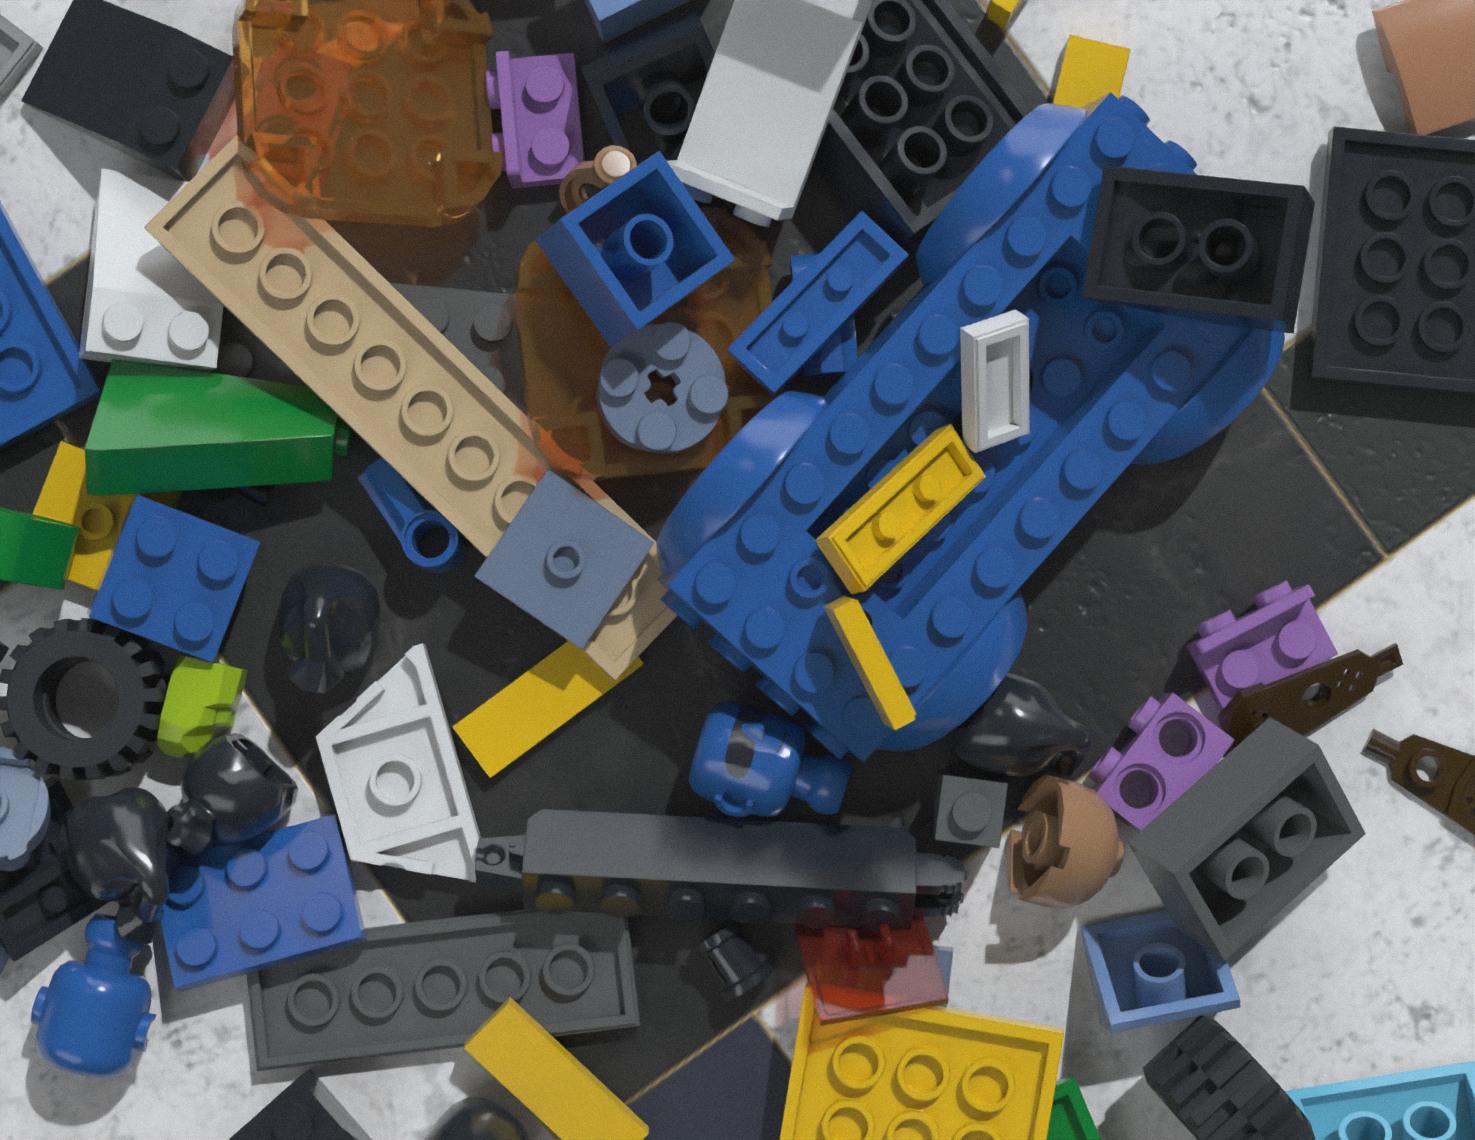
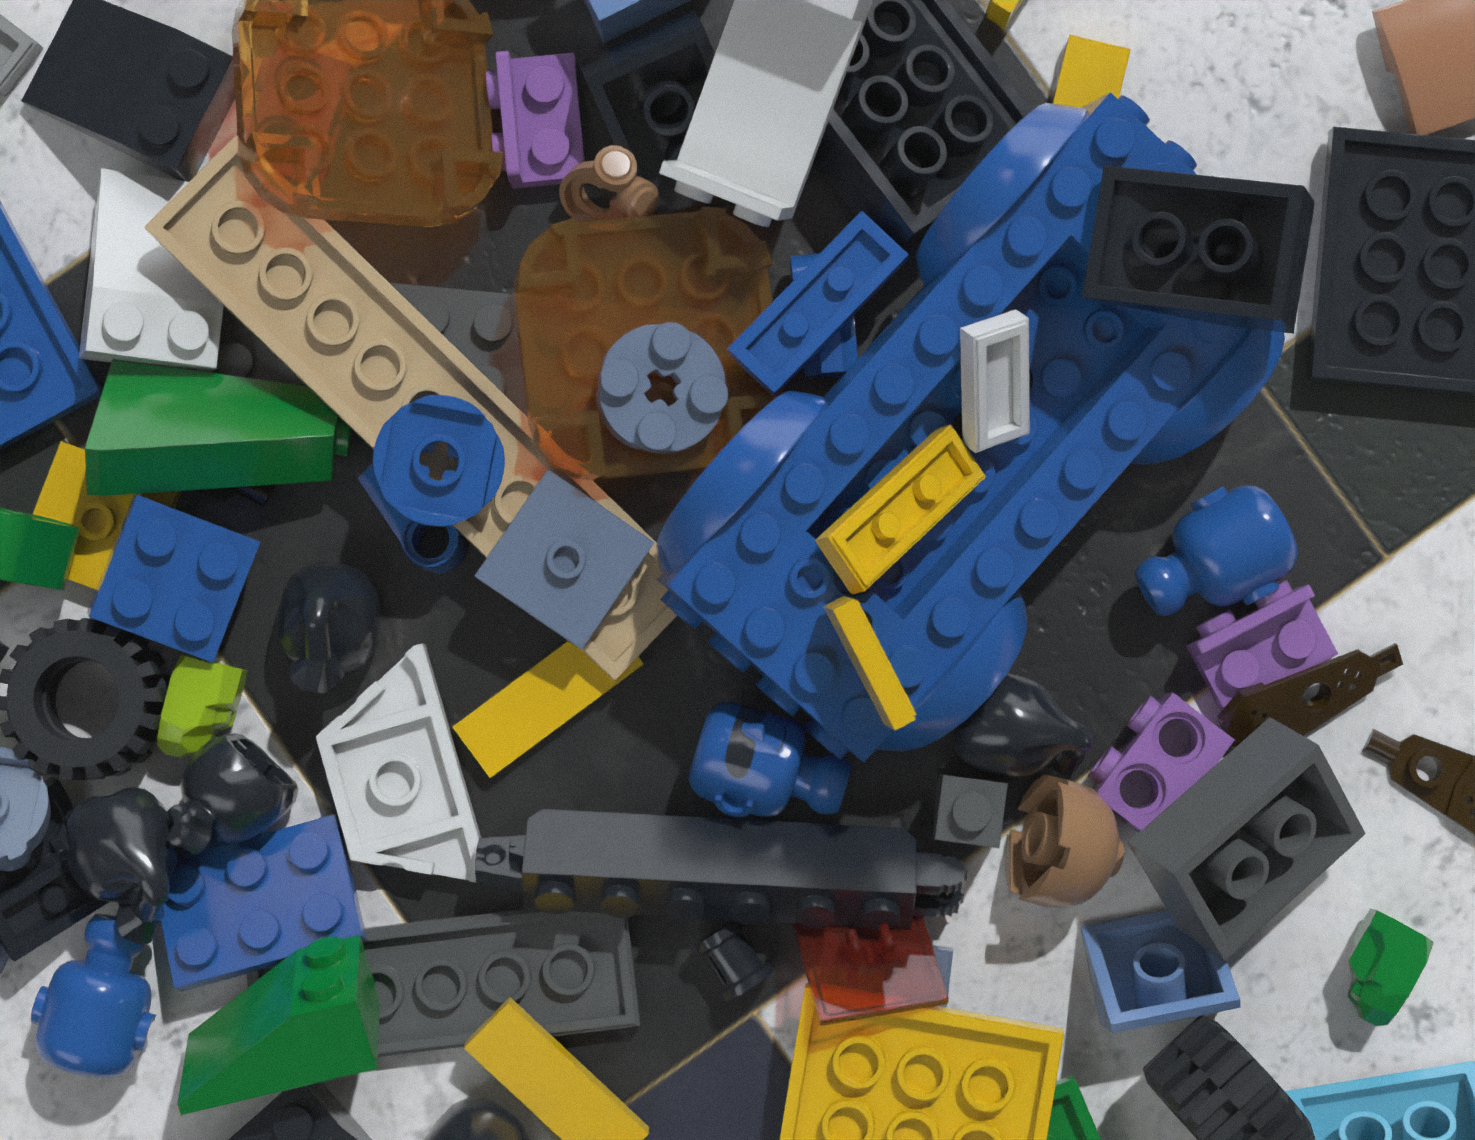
(287, 1030): none -> green slope
(469, 440): none -> blue plate
(634, 249): blue brick -> none
(1224, 549): none -> blue piece
(1385, 966): none -> green rock

